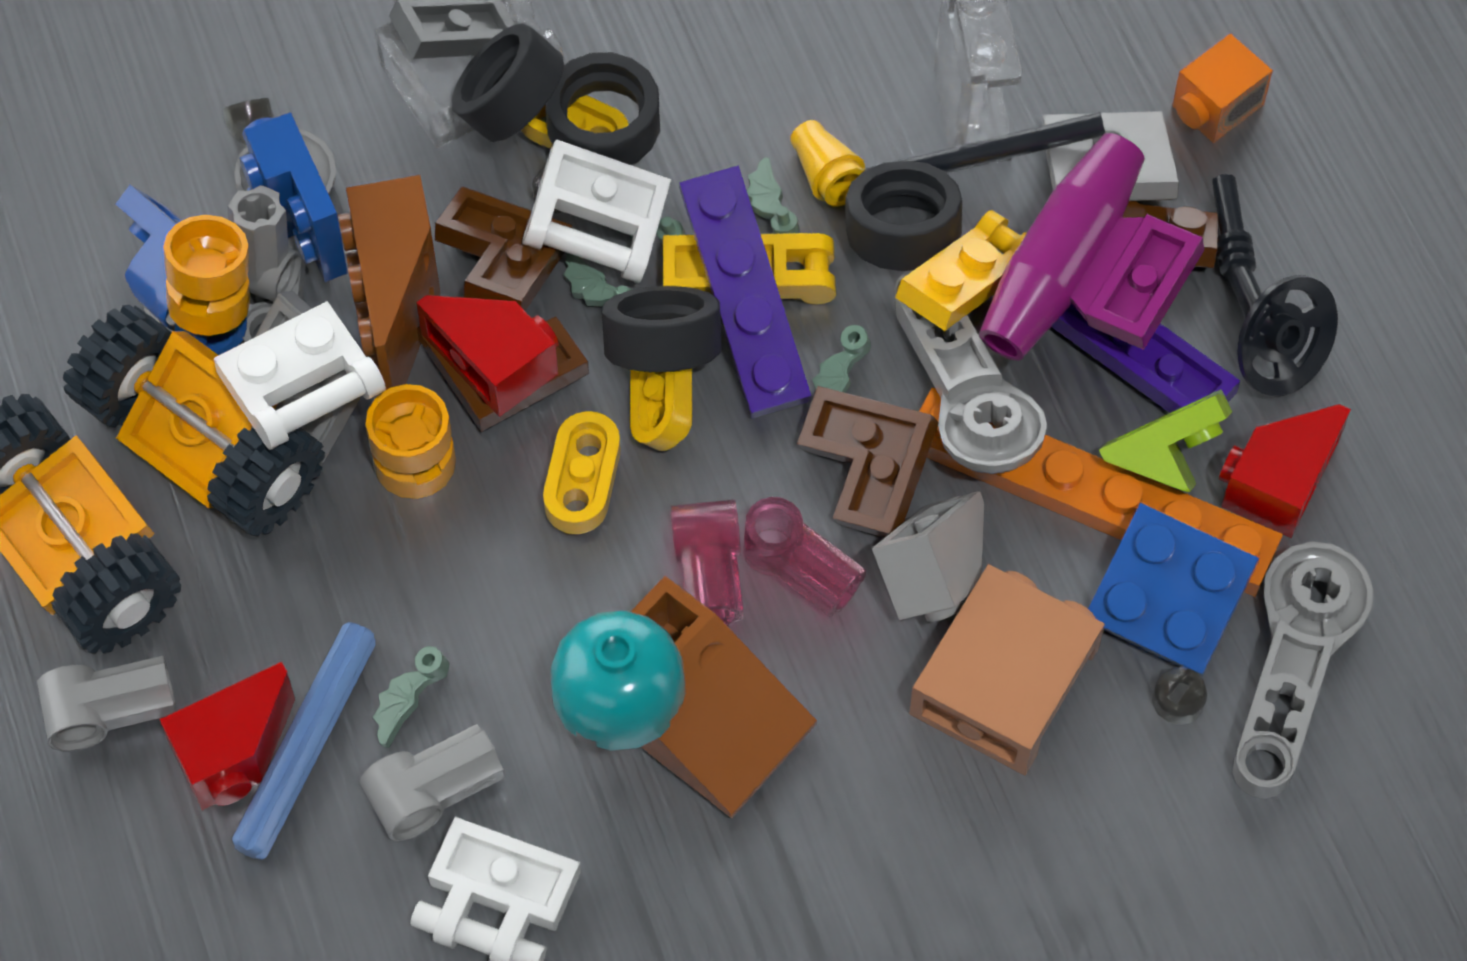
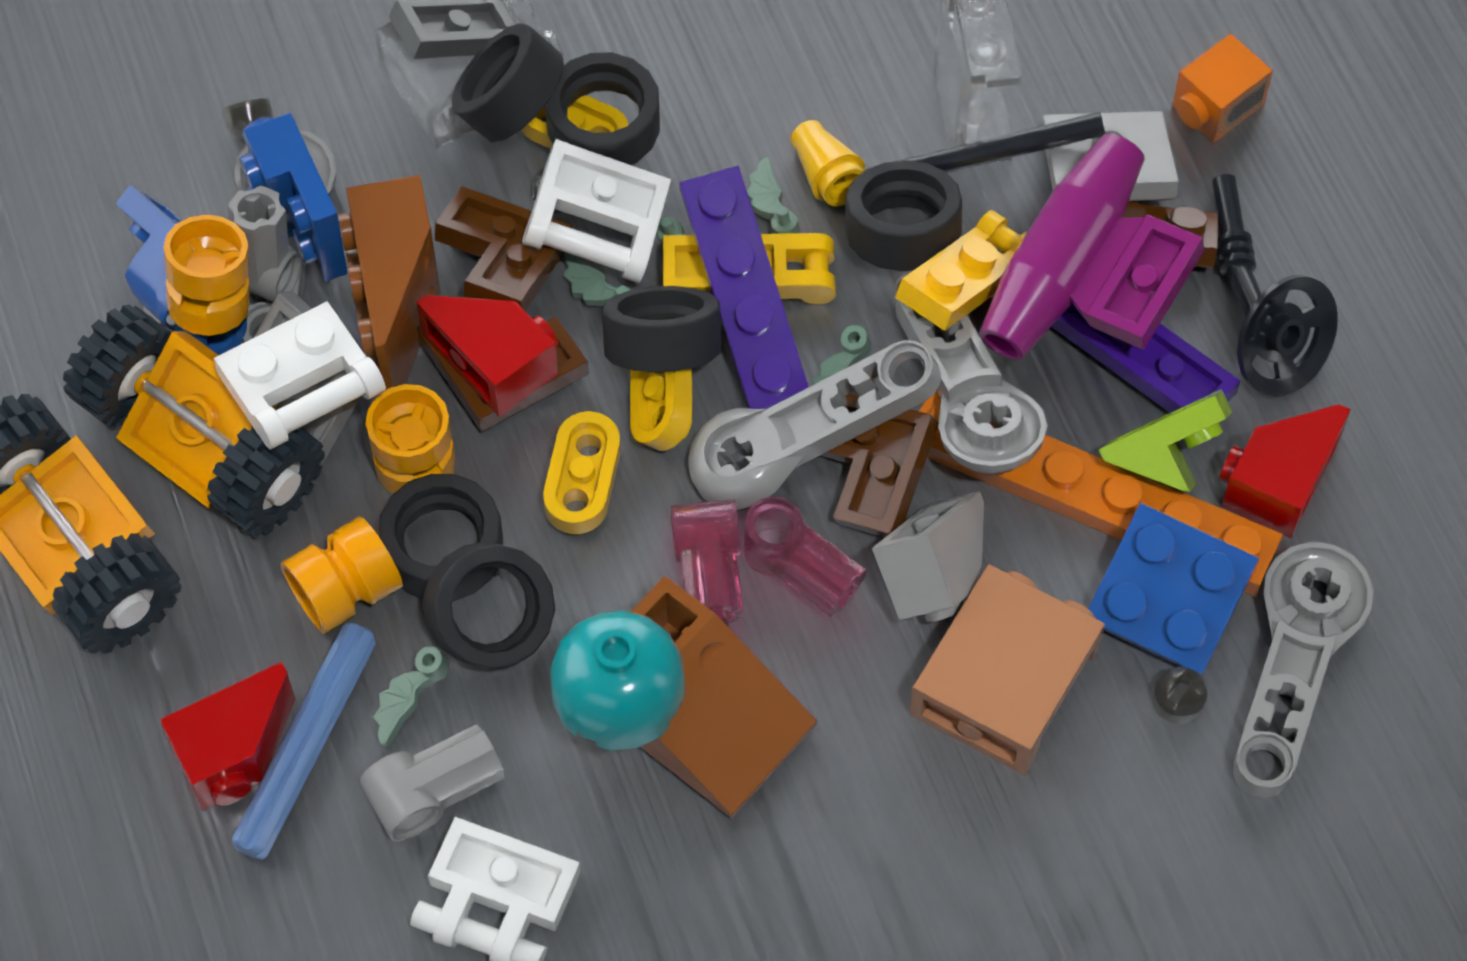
(87, 703): light grey piece -> none
(335, 578): none -> light orange wheel
(426, 496): none -> black tyre
(536, 618): none -> black tyre
(803, 426): none -> light grey beam

